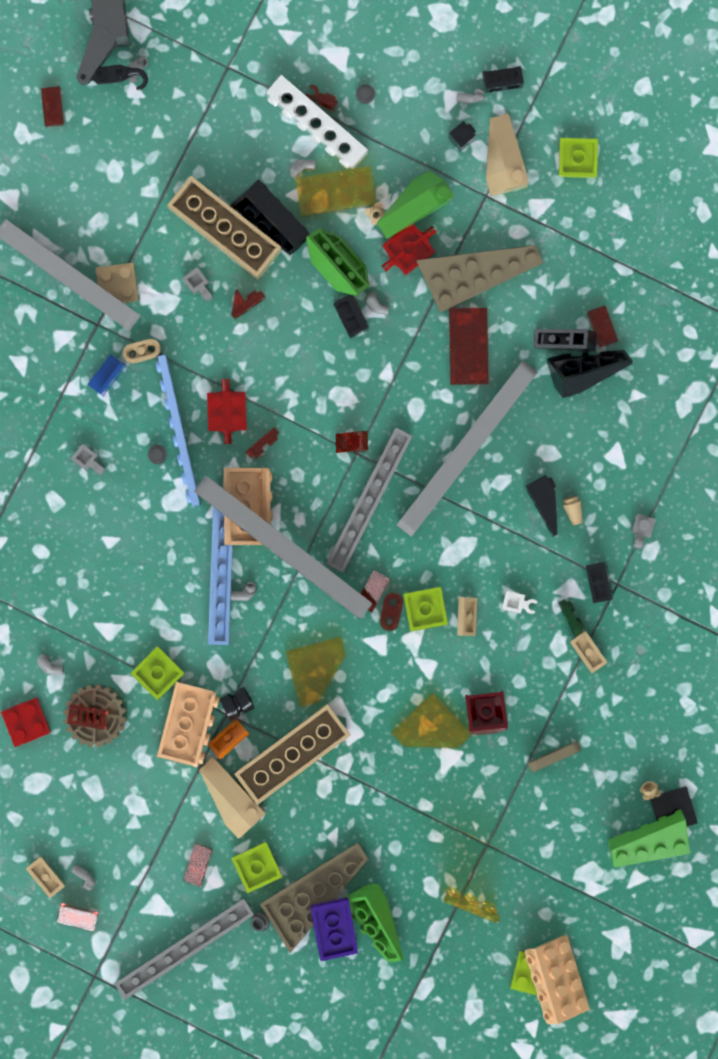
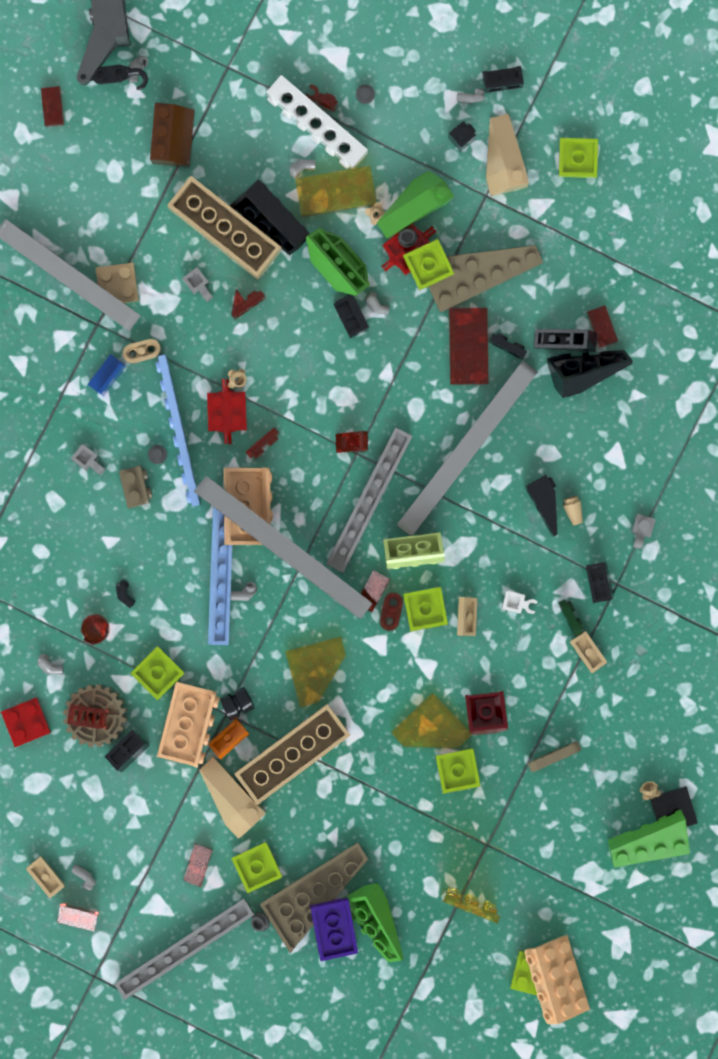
(95, 629): none -> clear red hair
(121, 591): none -> black arm
(127, 751): none -> black hinge
(135, 486): none -> dark tan bracket
(172, 135): none -> reddish brown slope
(240, 382): none -> tan plate
(407, 238): none -> dark grey plate
(413, 550): none -> yellowish green slope
(428, 264): none -> lime plate
(458, 770): none -> lime plate
(514, 349): none -> black plate

